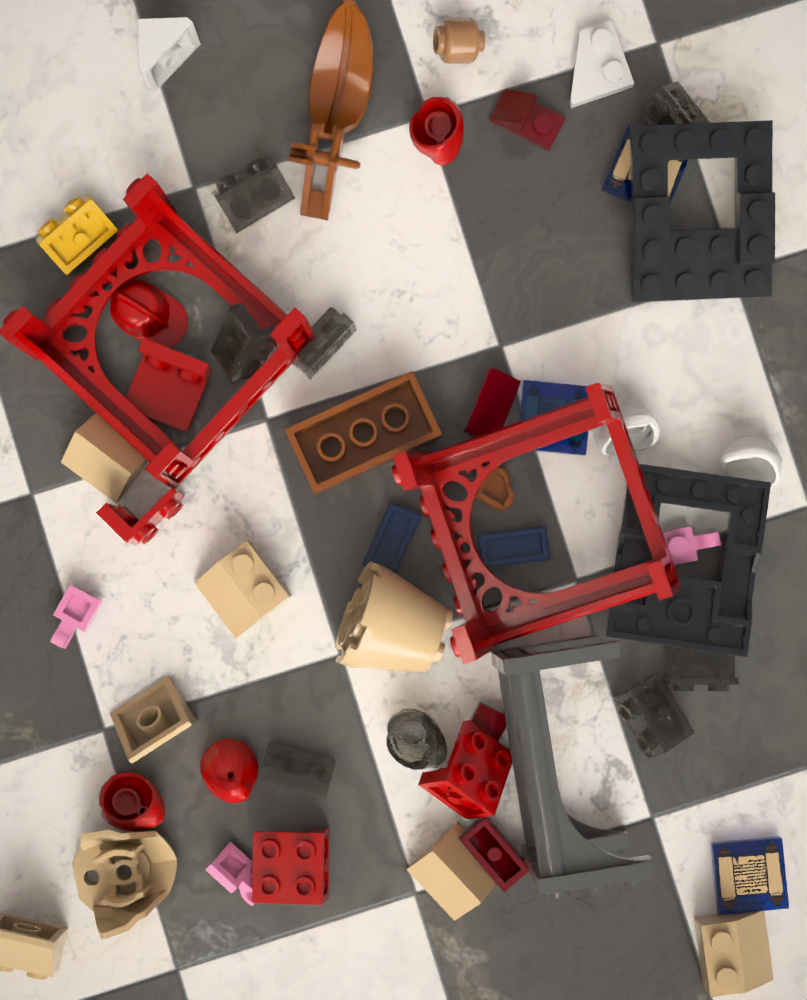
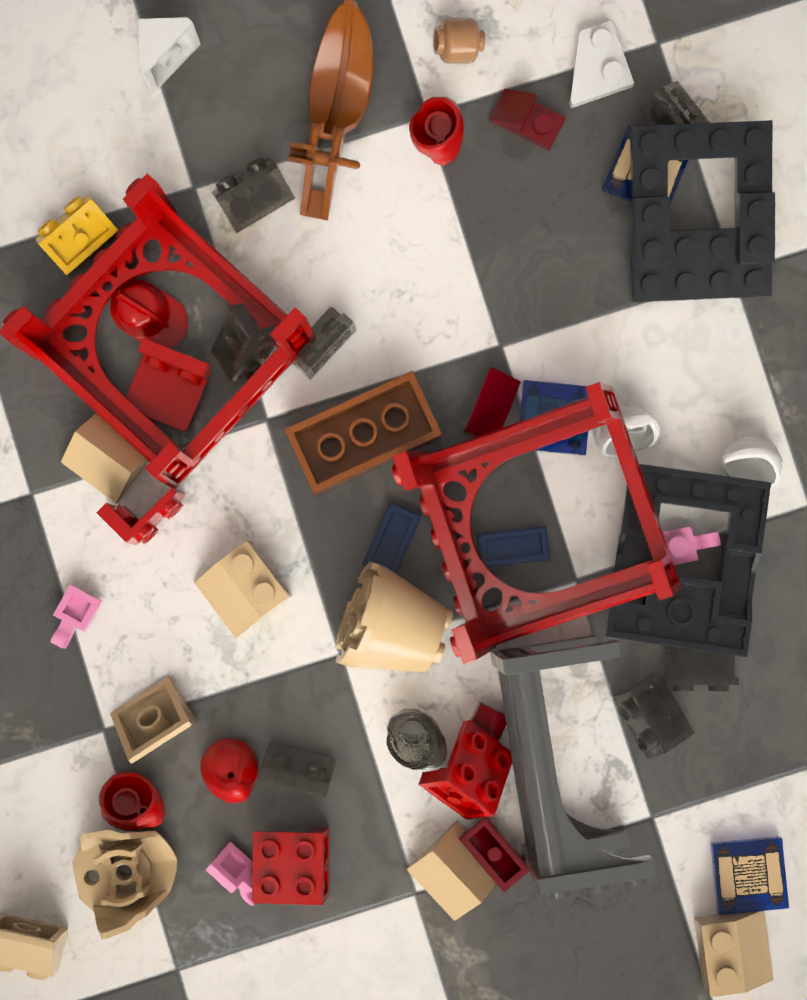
(496, 491): dark orange tile -> none

